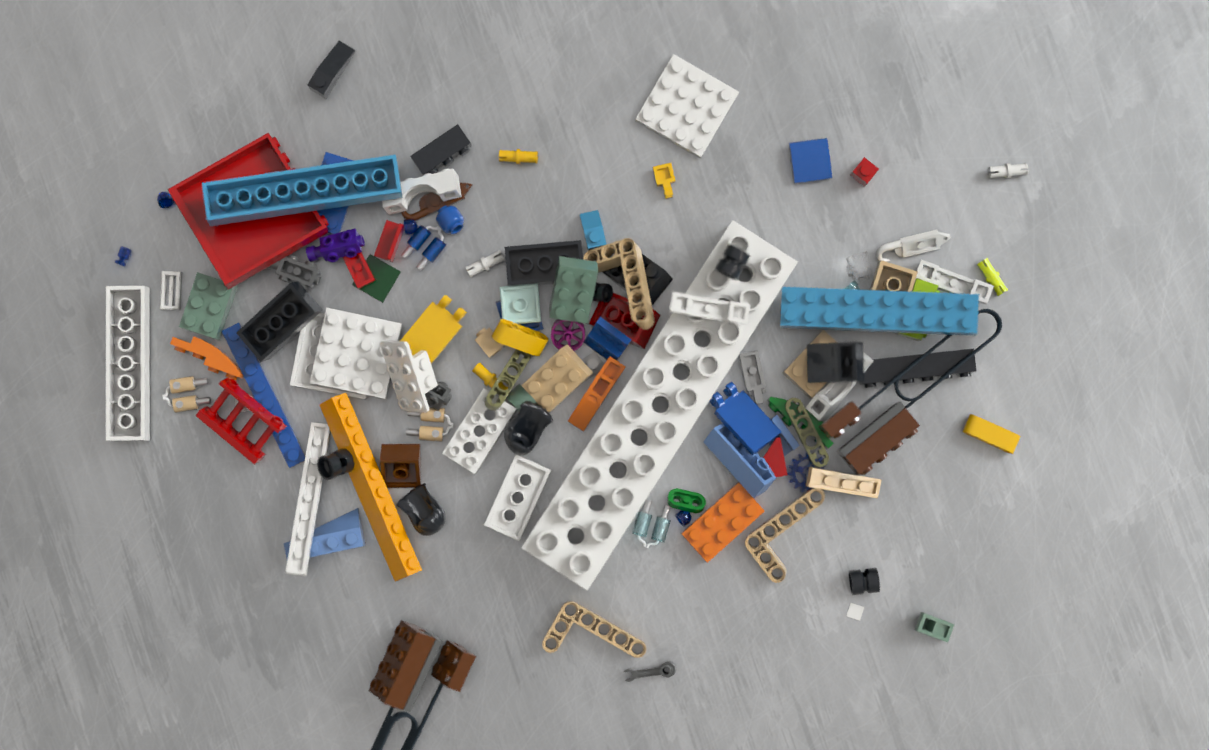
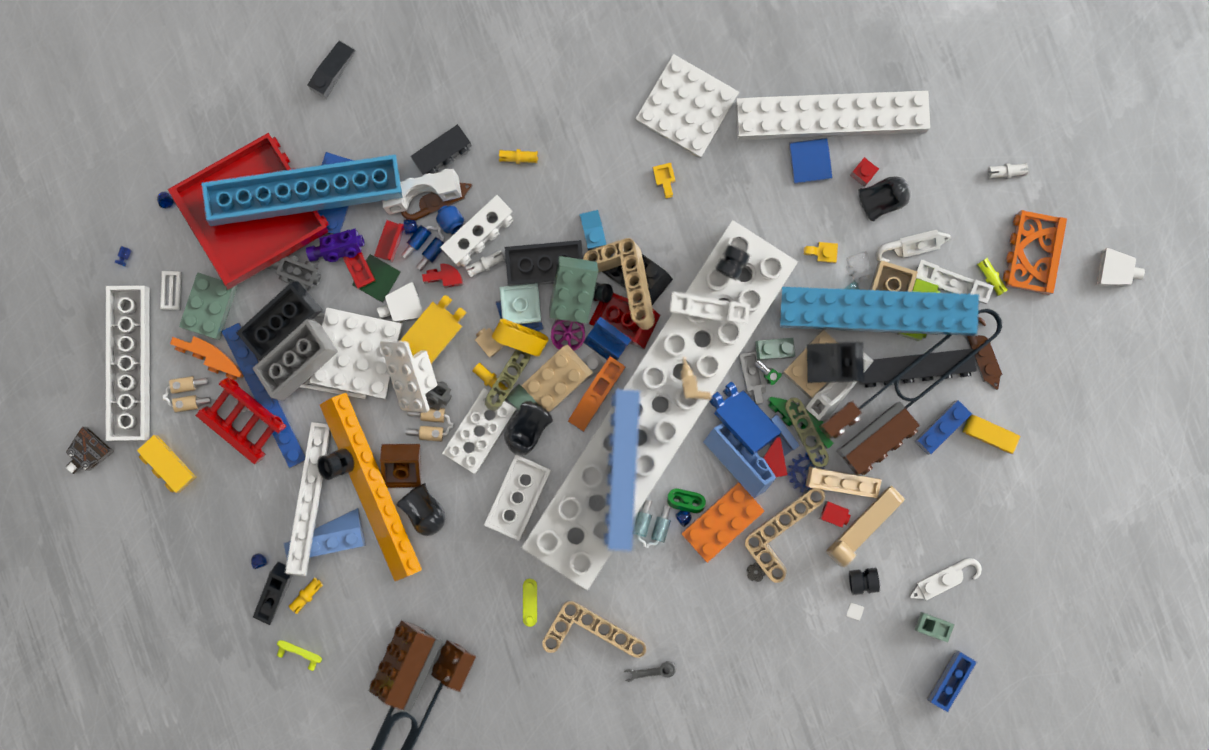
(87, 451): none -> torso
(165, 464): none -> yellow brick
(258, 561): none -> clear blue hinge
(272, 594): none -> black slope
(295, 360): none -> light grey brick
(305, 595): none -> yellow pin
(314, 658): none -> neon yellow piece
(402, 305): none -> white torso
(448, 274): none -> red brick
(479, 221): none -> white brick
(530, 602): none -> neon yellow piece
(623, 470): none -> medium blue brick
(690, 384): none -> tan piece
(752, 576): none -> clear smoke plate
(770, 374): none -> piece
(775, 349): none -> sand green plate
(825, 252): none -> yellow plate
(832, 115): none -> white brick
(835, 514): none -> red brick
(844, 547): none -> tan beam
(884, 197): none -> black piece
(943, 427): none -> blue arch
(944, 579): none -> white plate
(952, 681): none -> blue brick
(986, 359): none -> reddish brown plate
(1055, 234): none -> orange fence
(1117, 269): none -> white torso

